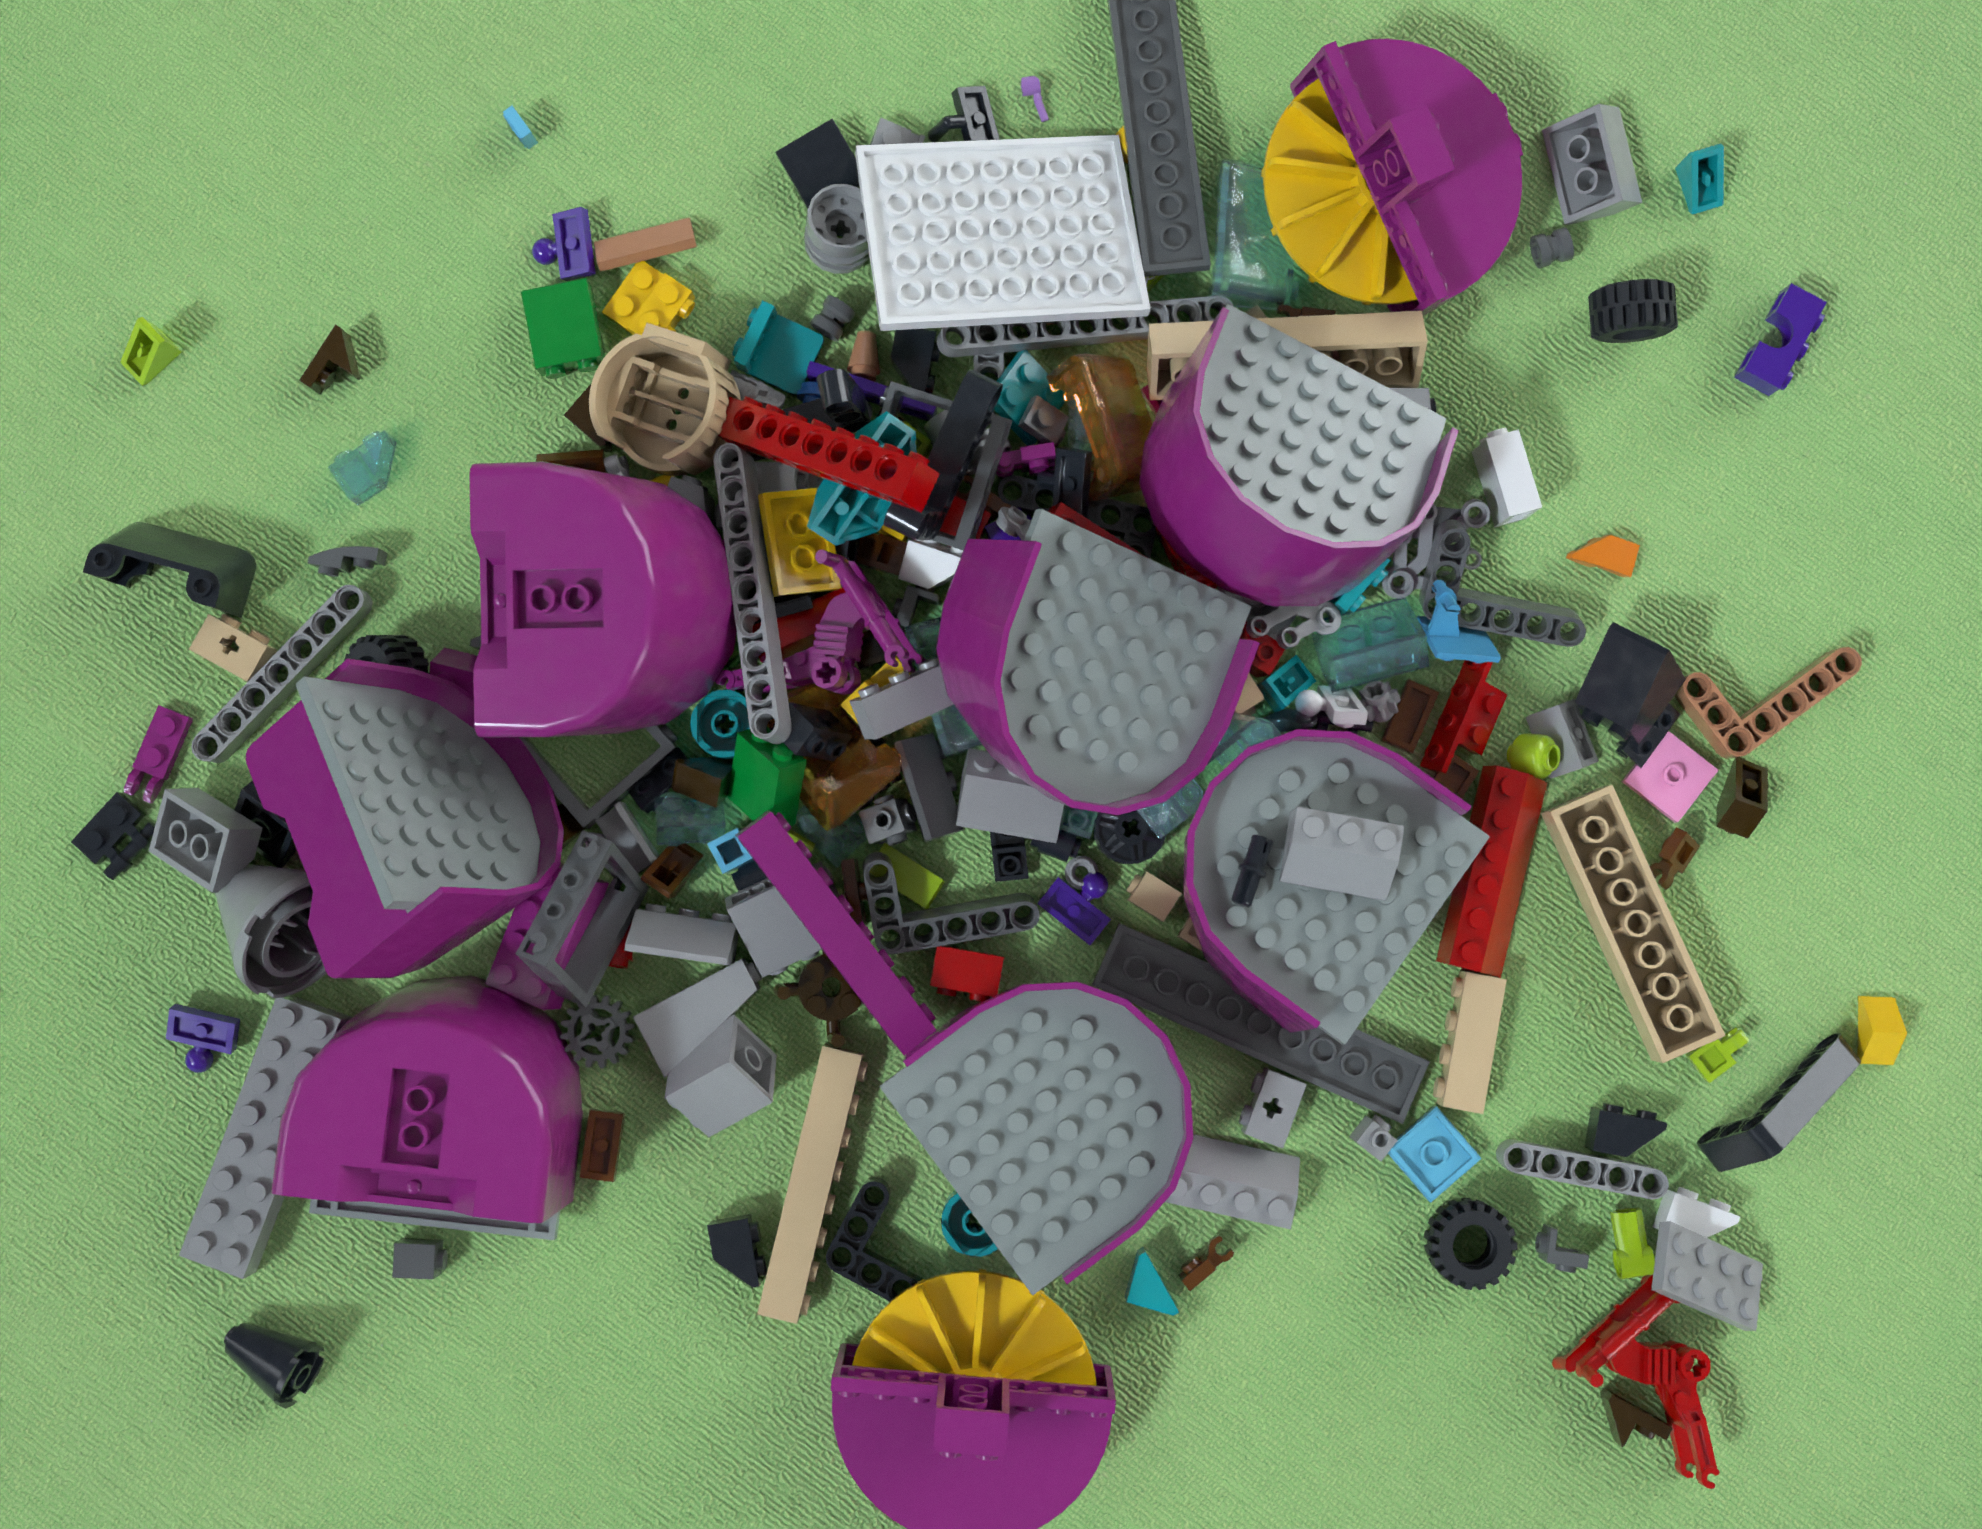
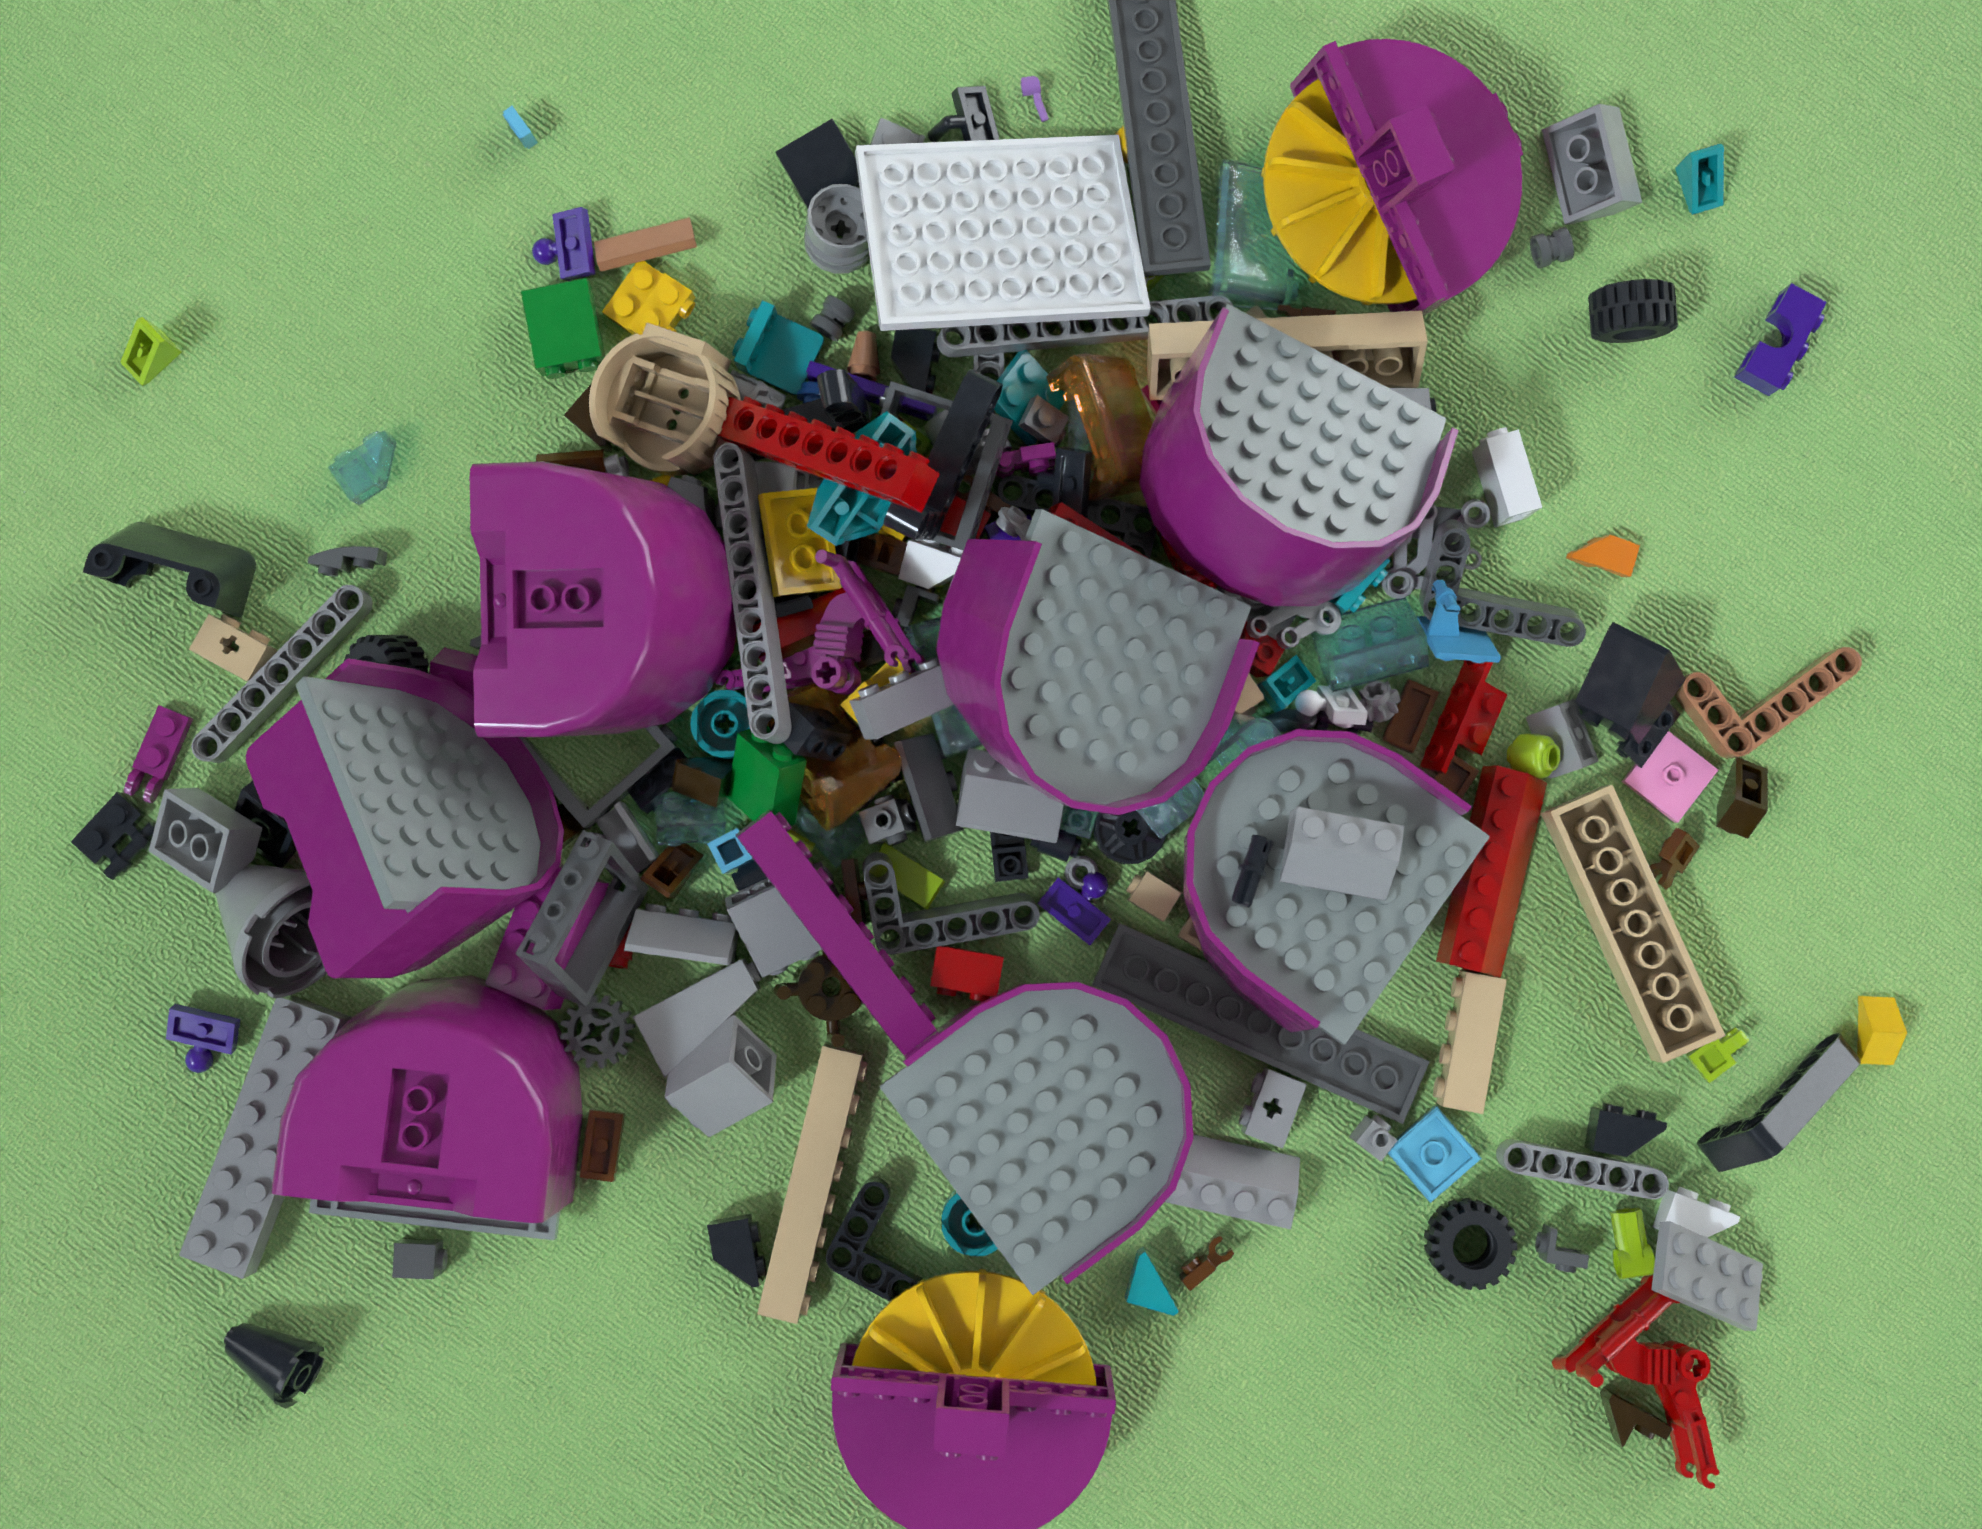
(334, 353): dark brown slope -> none

